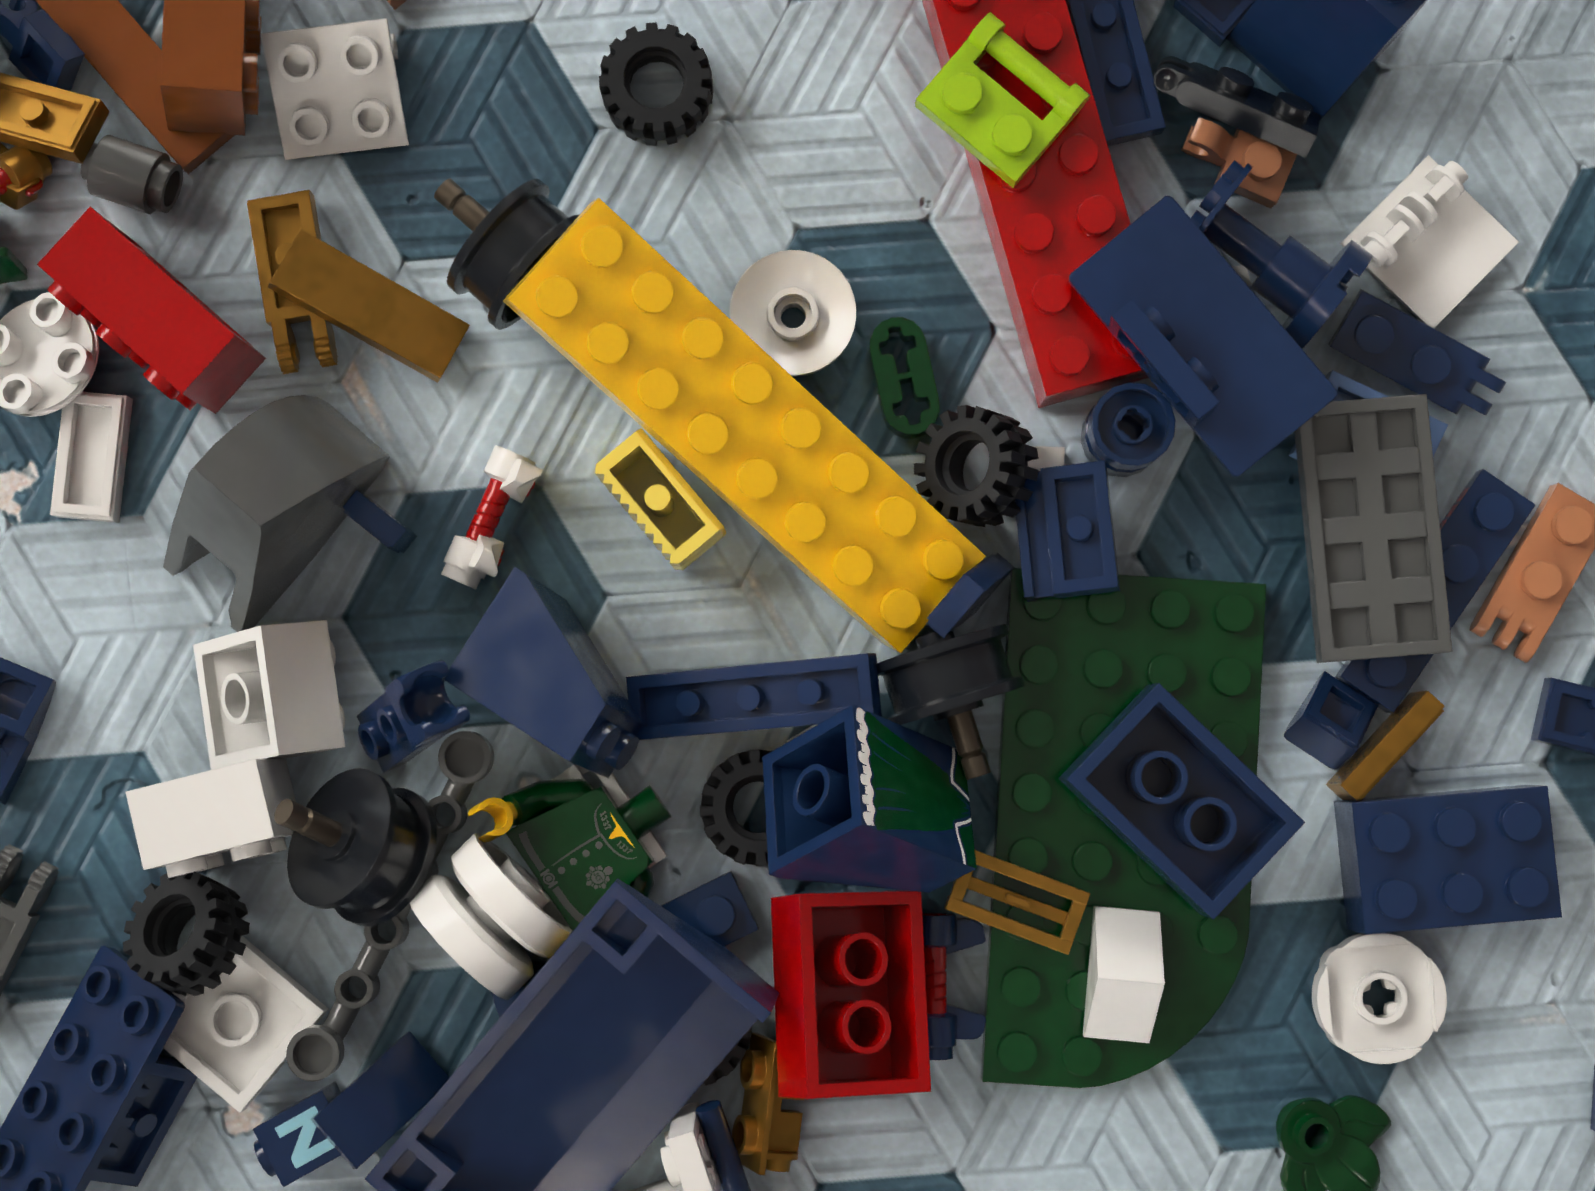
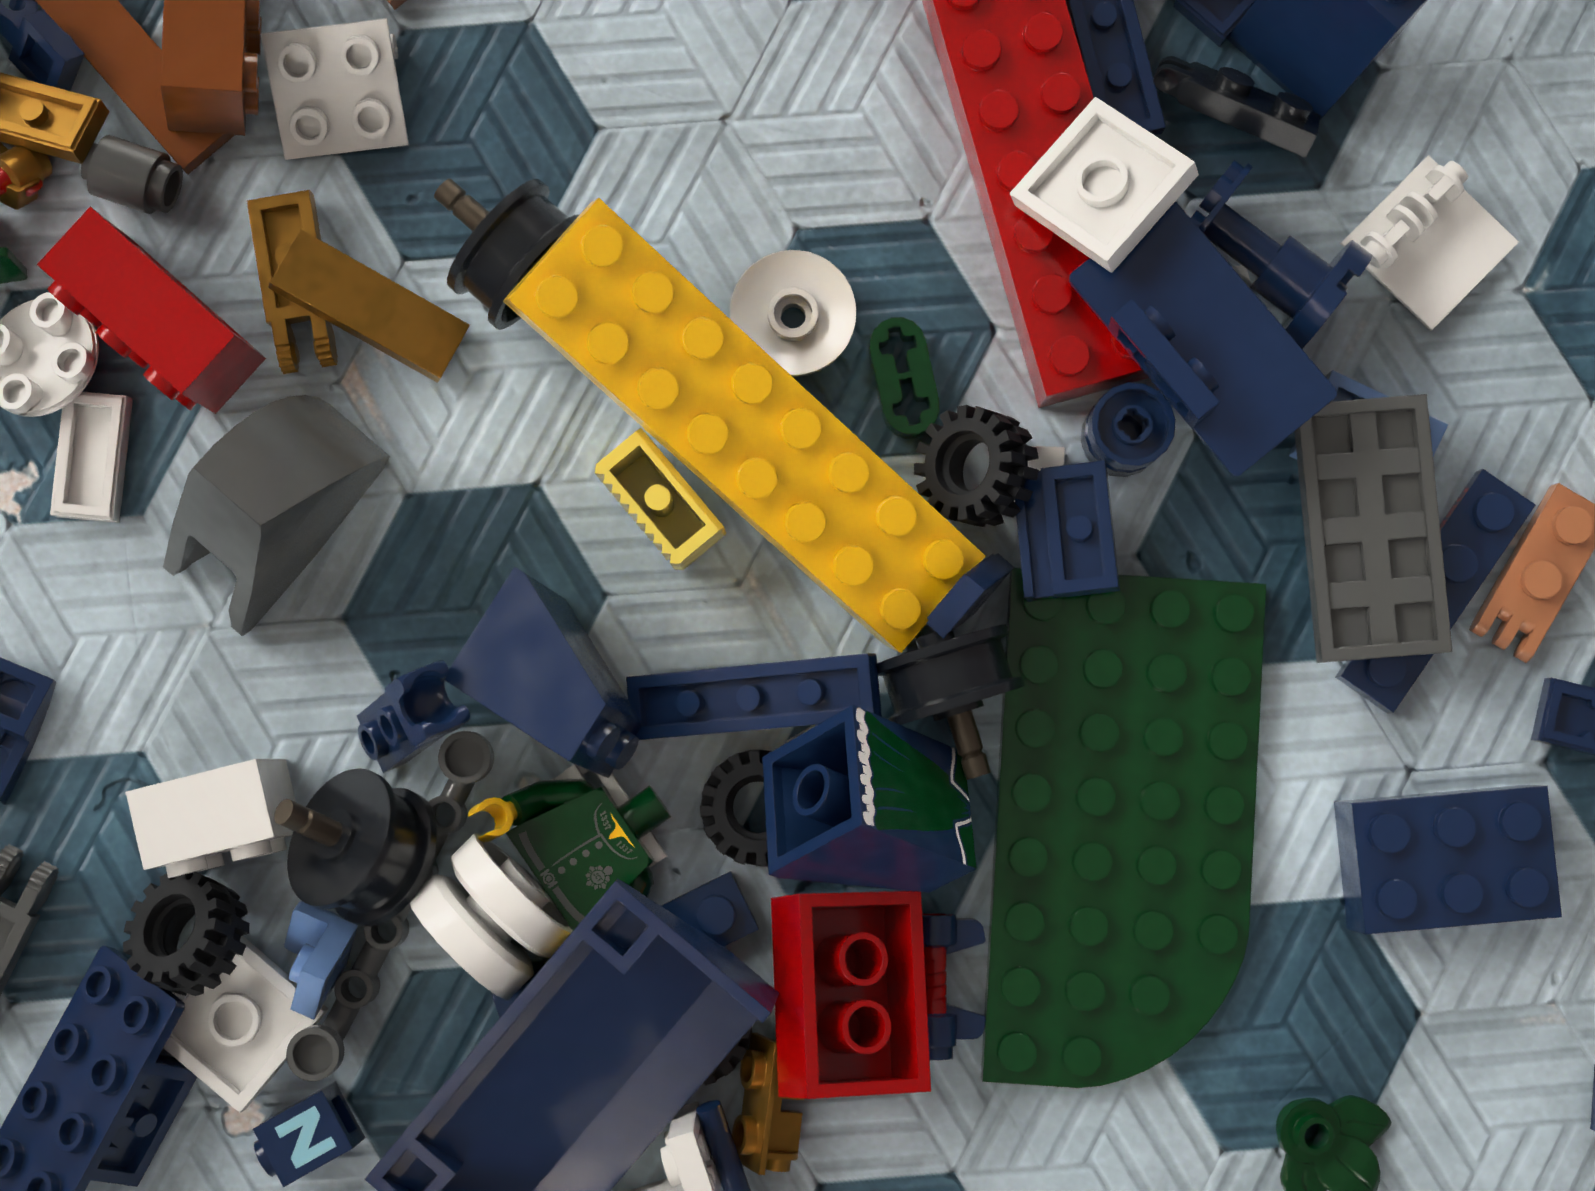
(269, 693): white slope -> none
(323, 953): none -> medium blue bracket
(379, 522): dark blue tile -> none
(380, 1100): dark blue slope -> none
(478, 552): white piece -> none
(650, 47): black tyre -> none
(987, 116): lime plate -> none
(1069, 920): pearl gold tile -> none
(1104, 184): none -> white plate
(1124, 974): white slope -> none
(1181, 800): dark blue brick -> none
(1269, 162): nougat plate -> none
(1331, 721): dark blue slope -> none
(1386, 746): pearl gold tile -> none
(1407, 1021): white plate -> none
(1414, 354): dark blue hinge -> none

